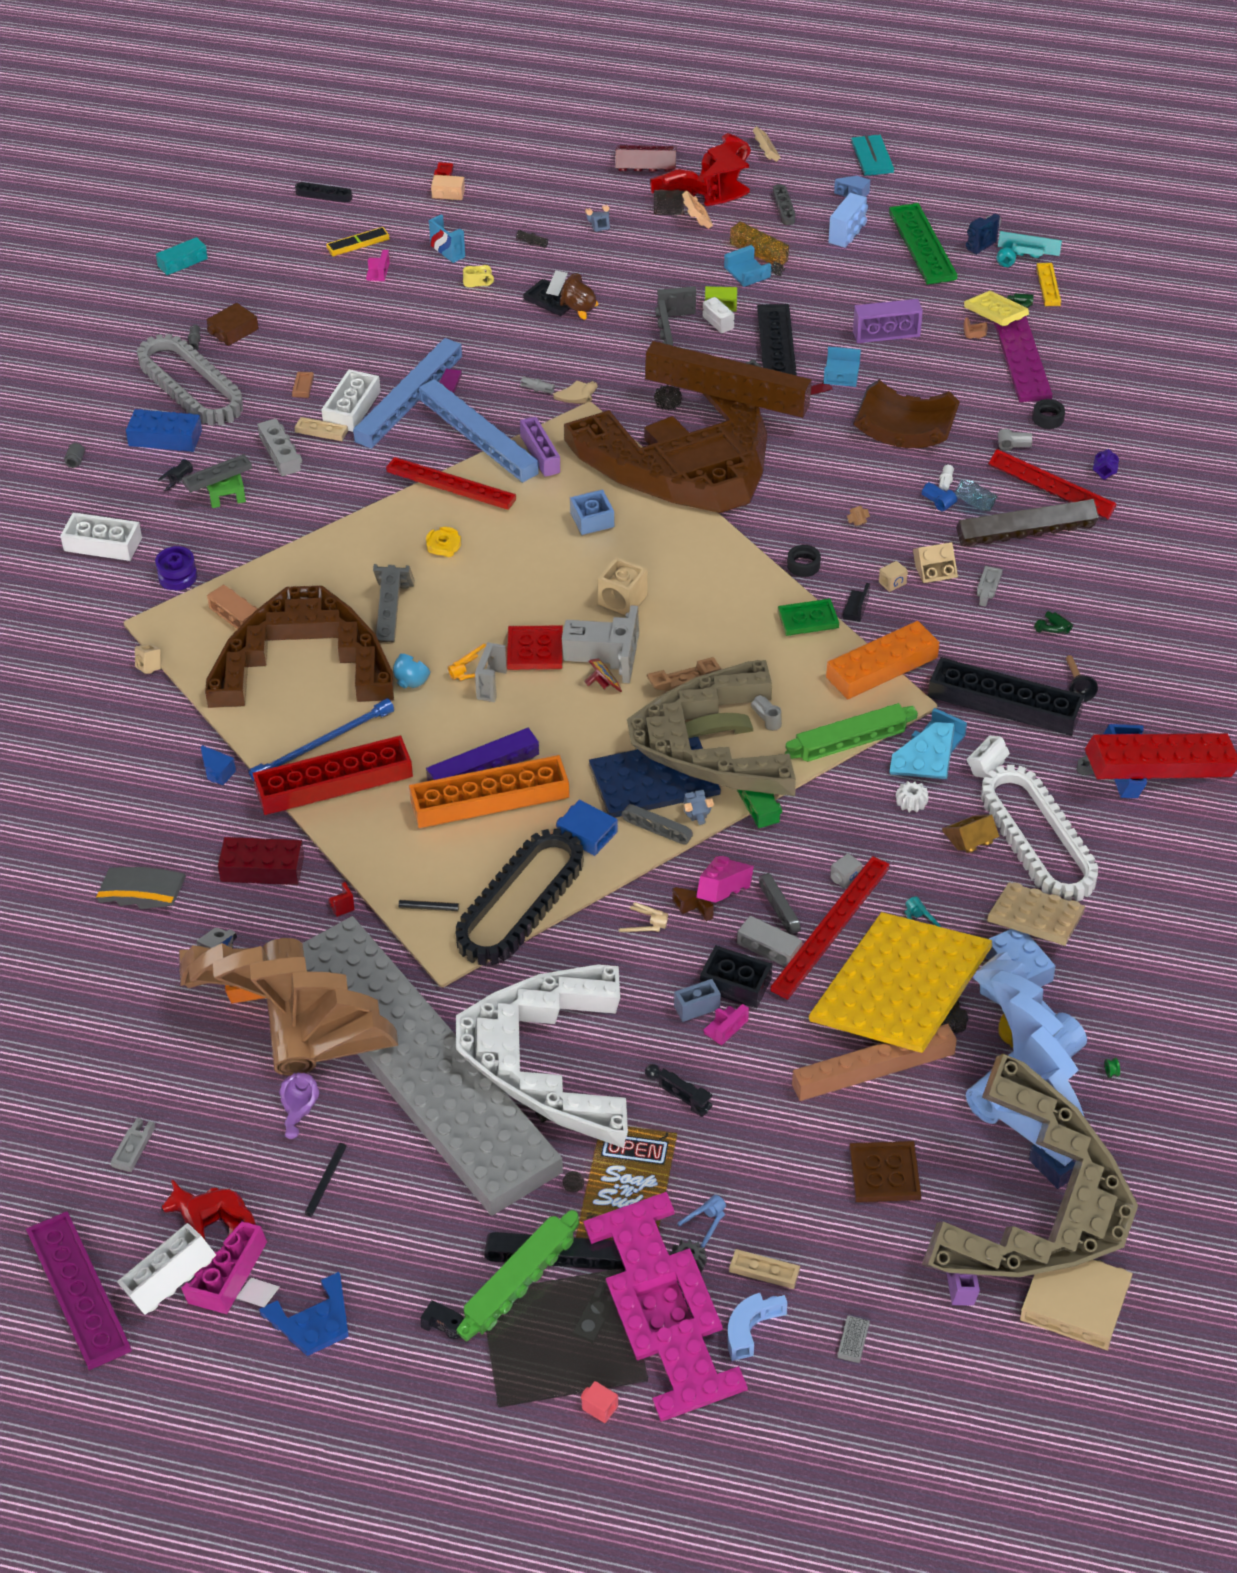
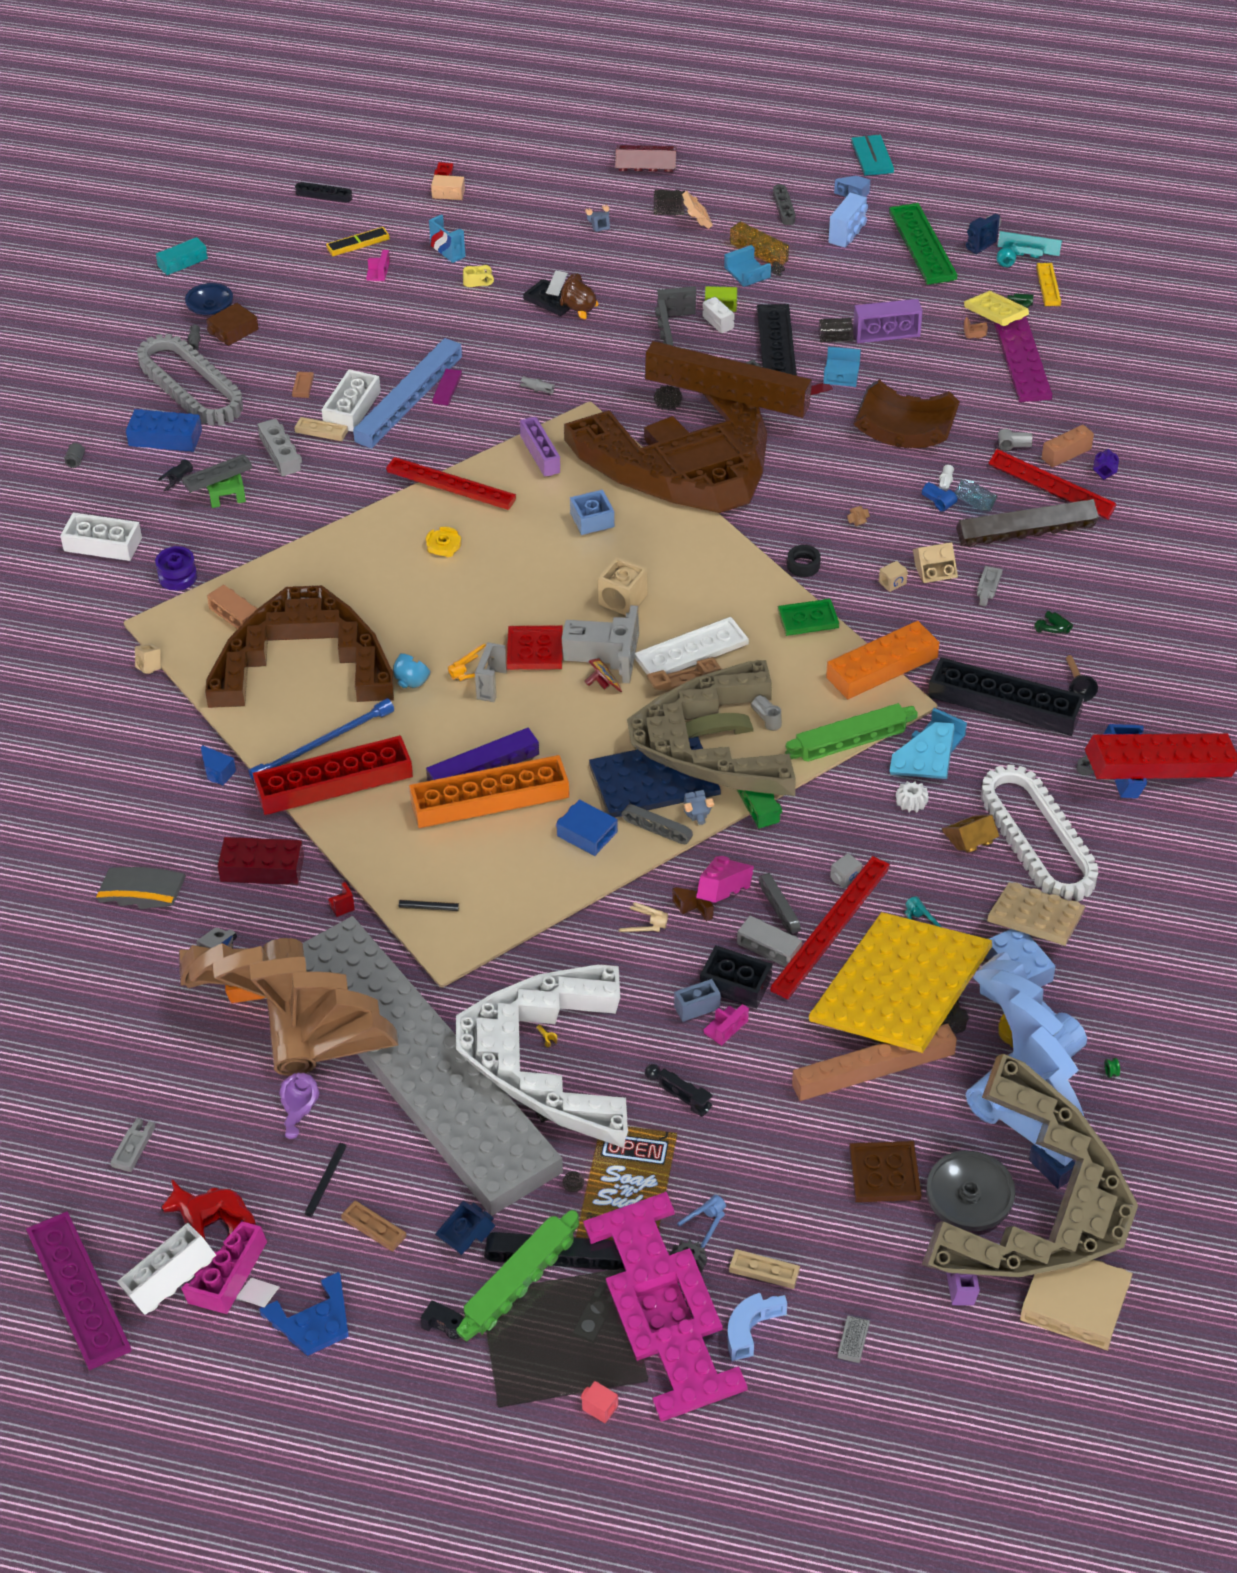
(208, 298): none -> dark blue dish
(373, 1225): none -> medium nougat tile
(391, 580): dark grey bracket -> none
(464, 1226): none -> dark blue plate
(479, 430): medium blue brick -> none
(532, 239): clear smoke pin -> none
(536, 911): black piece -> none
(548, 1036): none -> yellow hand
(577, 393): tan arm -> none
(691, 647): none -> white plate
(718, 174): red piece -> none
(766, 144): tan plate -> none
(835, 330): none -> clear smoke brick
(856, 604): black panel -> none
(970, 1190): none -> dark grey dish
(988, 756): white brick -> none
(1048, 422): black tyre -> none
(1067, 446): none -> nougat brick

